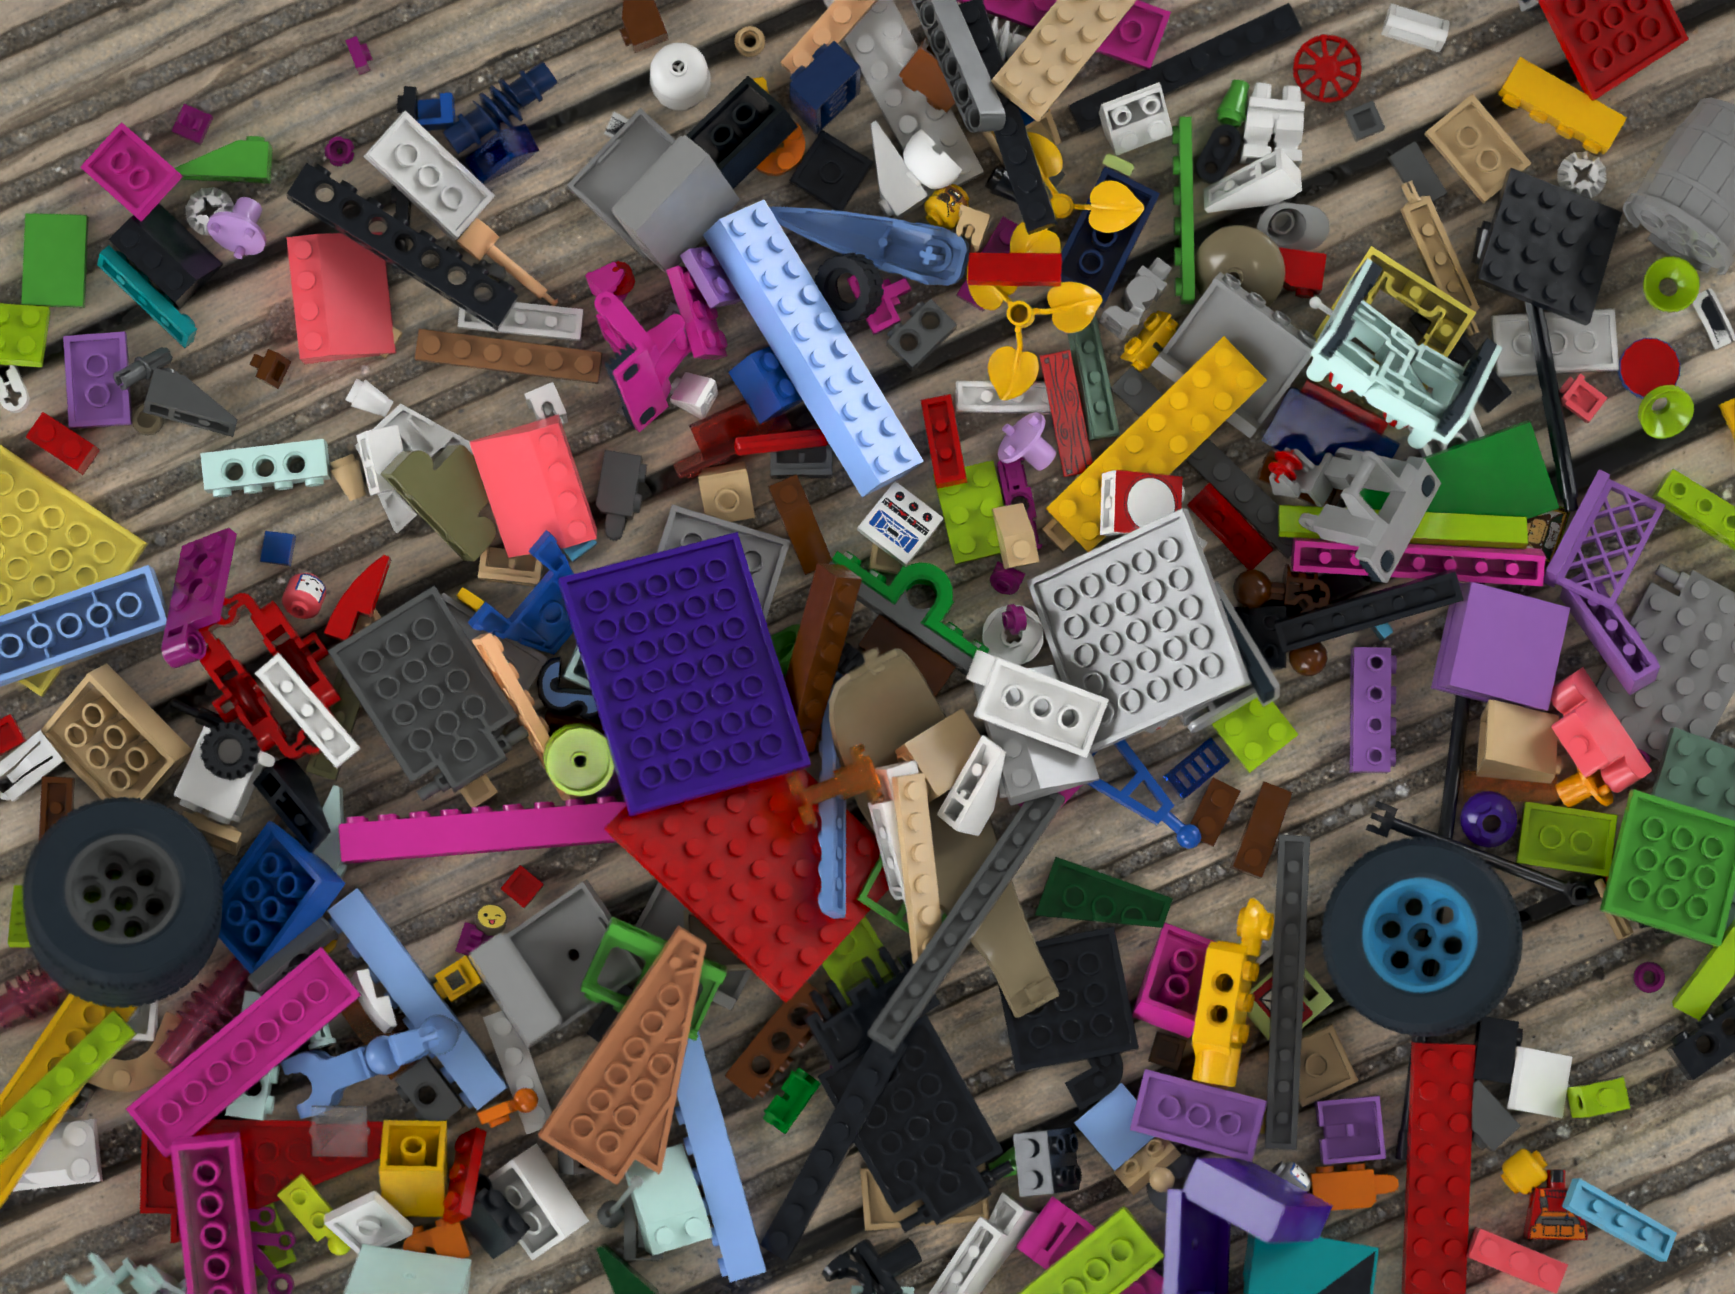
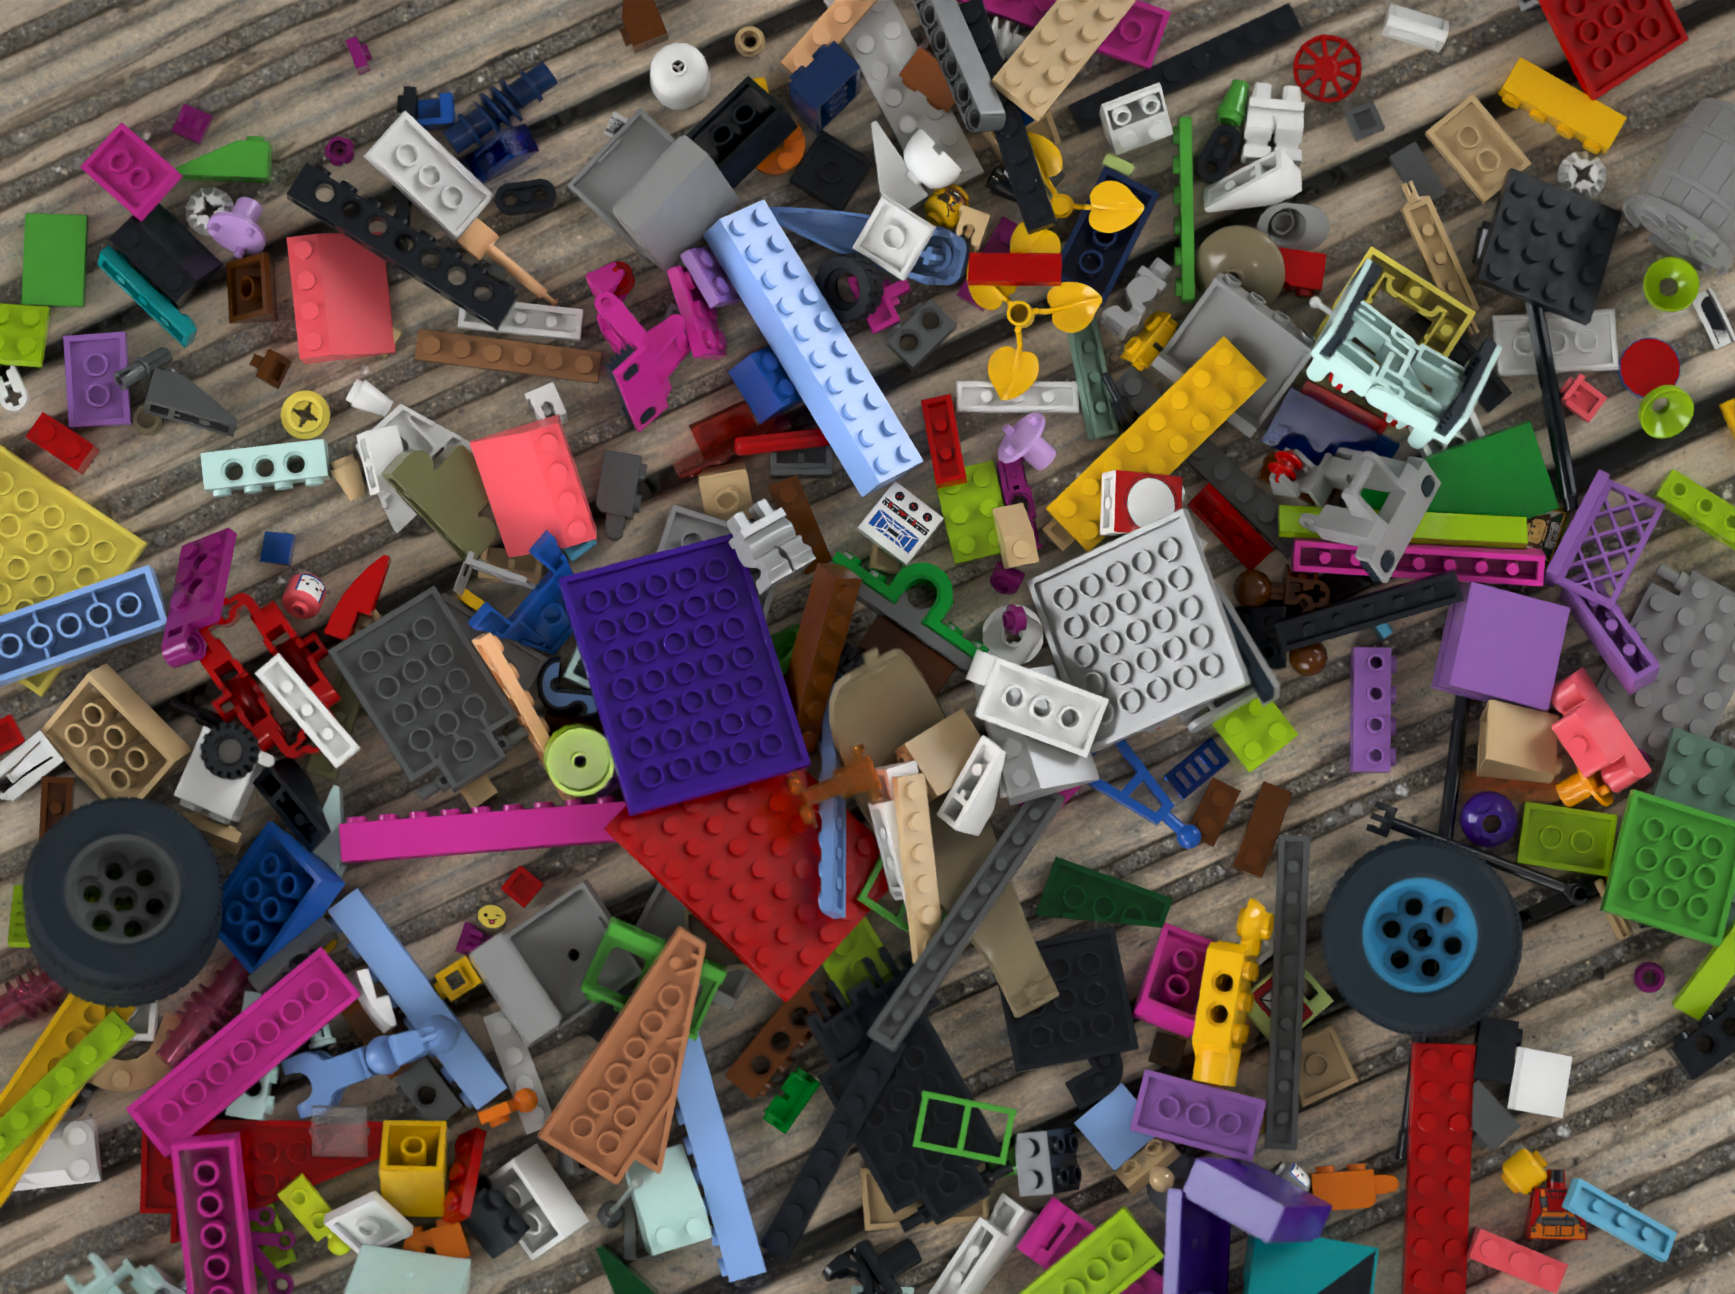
(251, 289): none -> reddish brown slope
(300, 401): none -> light yellow gear
(479, 565): none -> light grey piece
(526, 197): none -> black plate
(694, 394): white slope -> none
(765, 542): none -> light grey hips
(894, 237): none -> white tile
(968, 1106): none -> bright green window
(1066, 412): red tile -> none
(1121, 405): none -> black axle
(1350, 1129): medium lavender piece -> none
(1598, 1097): lime torso -> none

